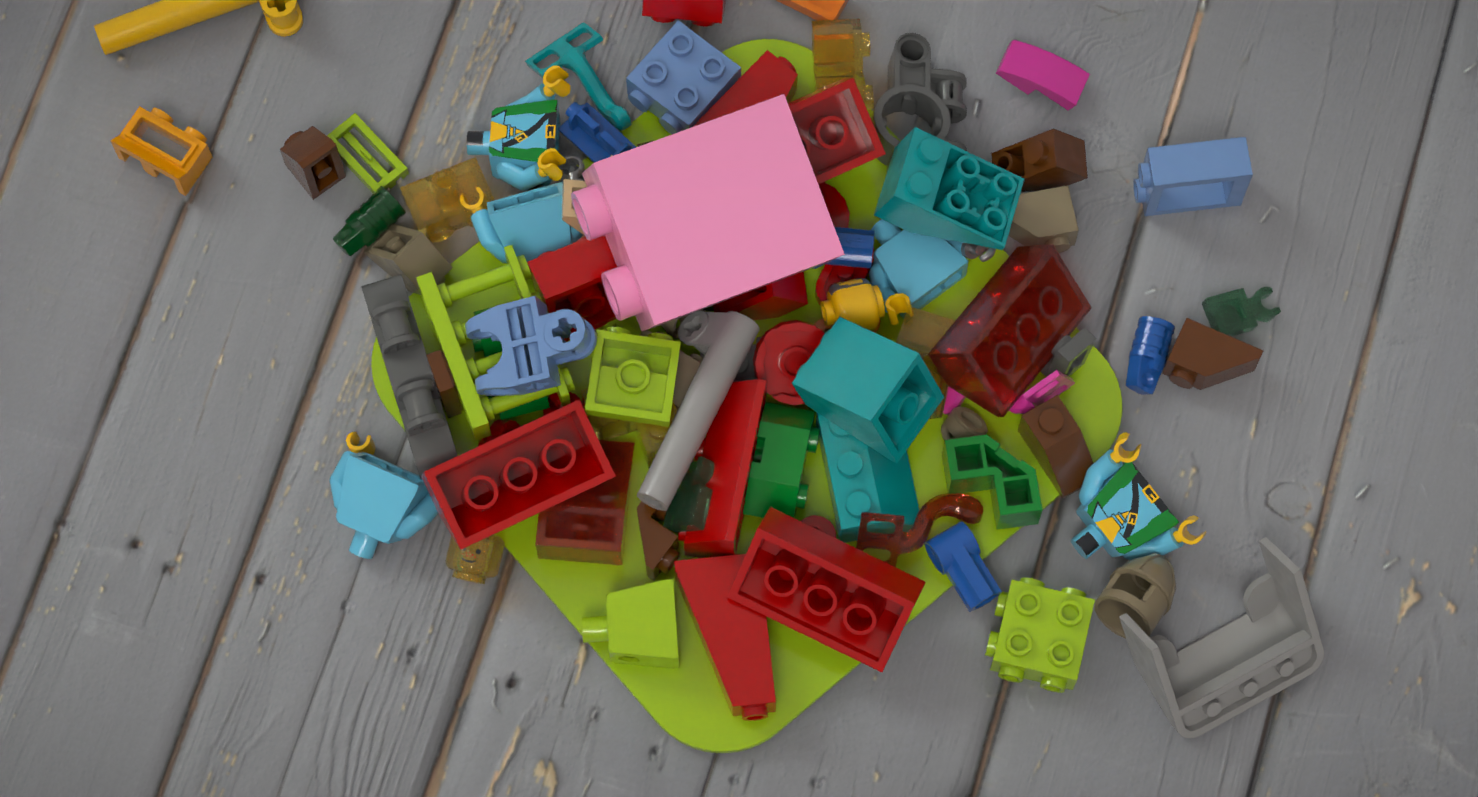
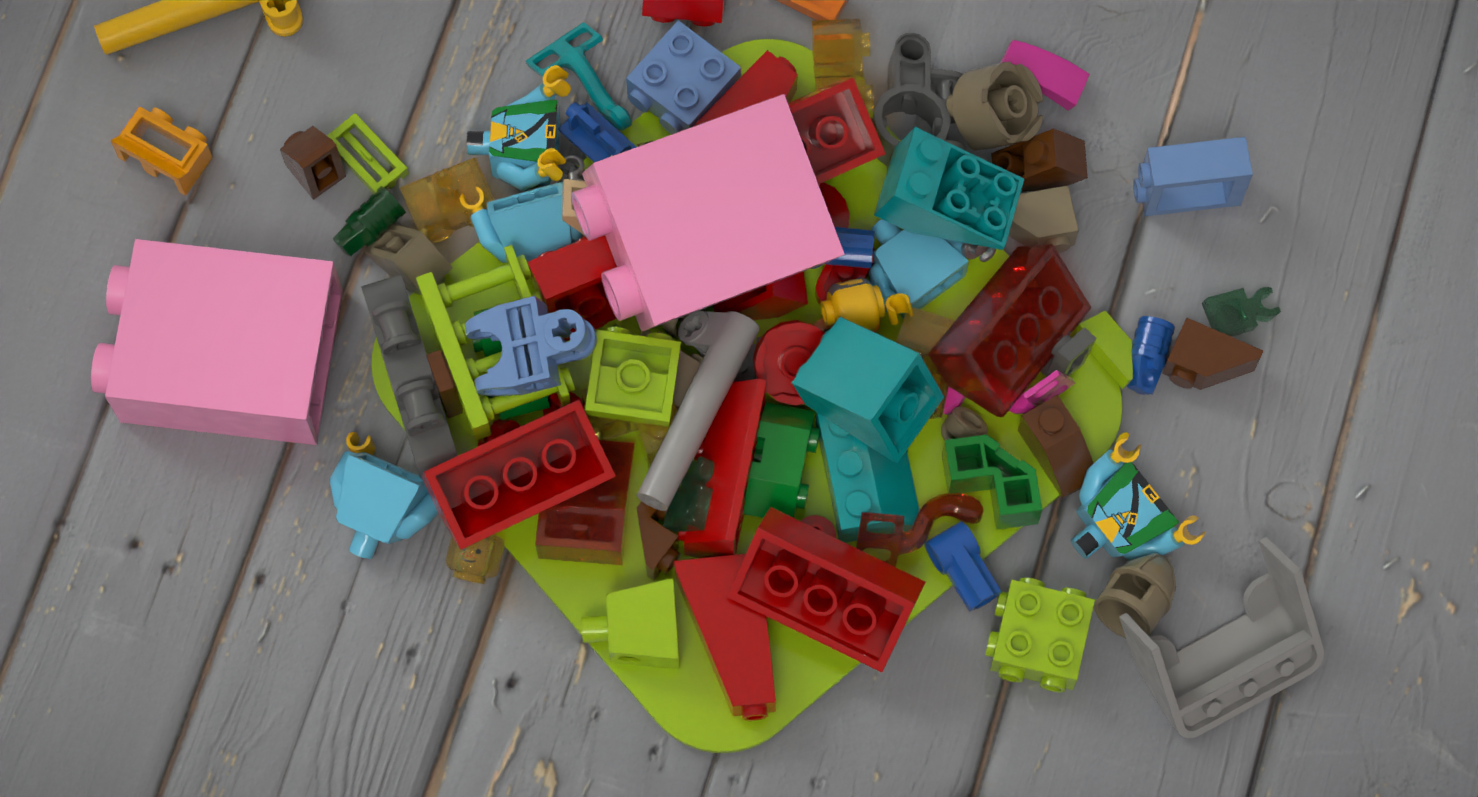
(220, 341): none -> bright pink brick
(996, 105): none -> dark tan brick
(1111, 347): none -> lime tile

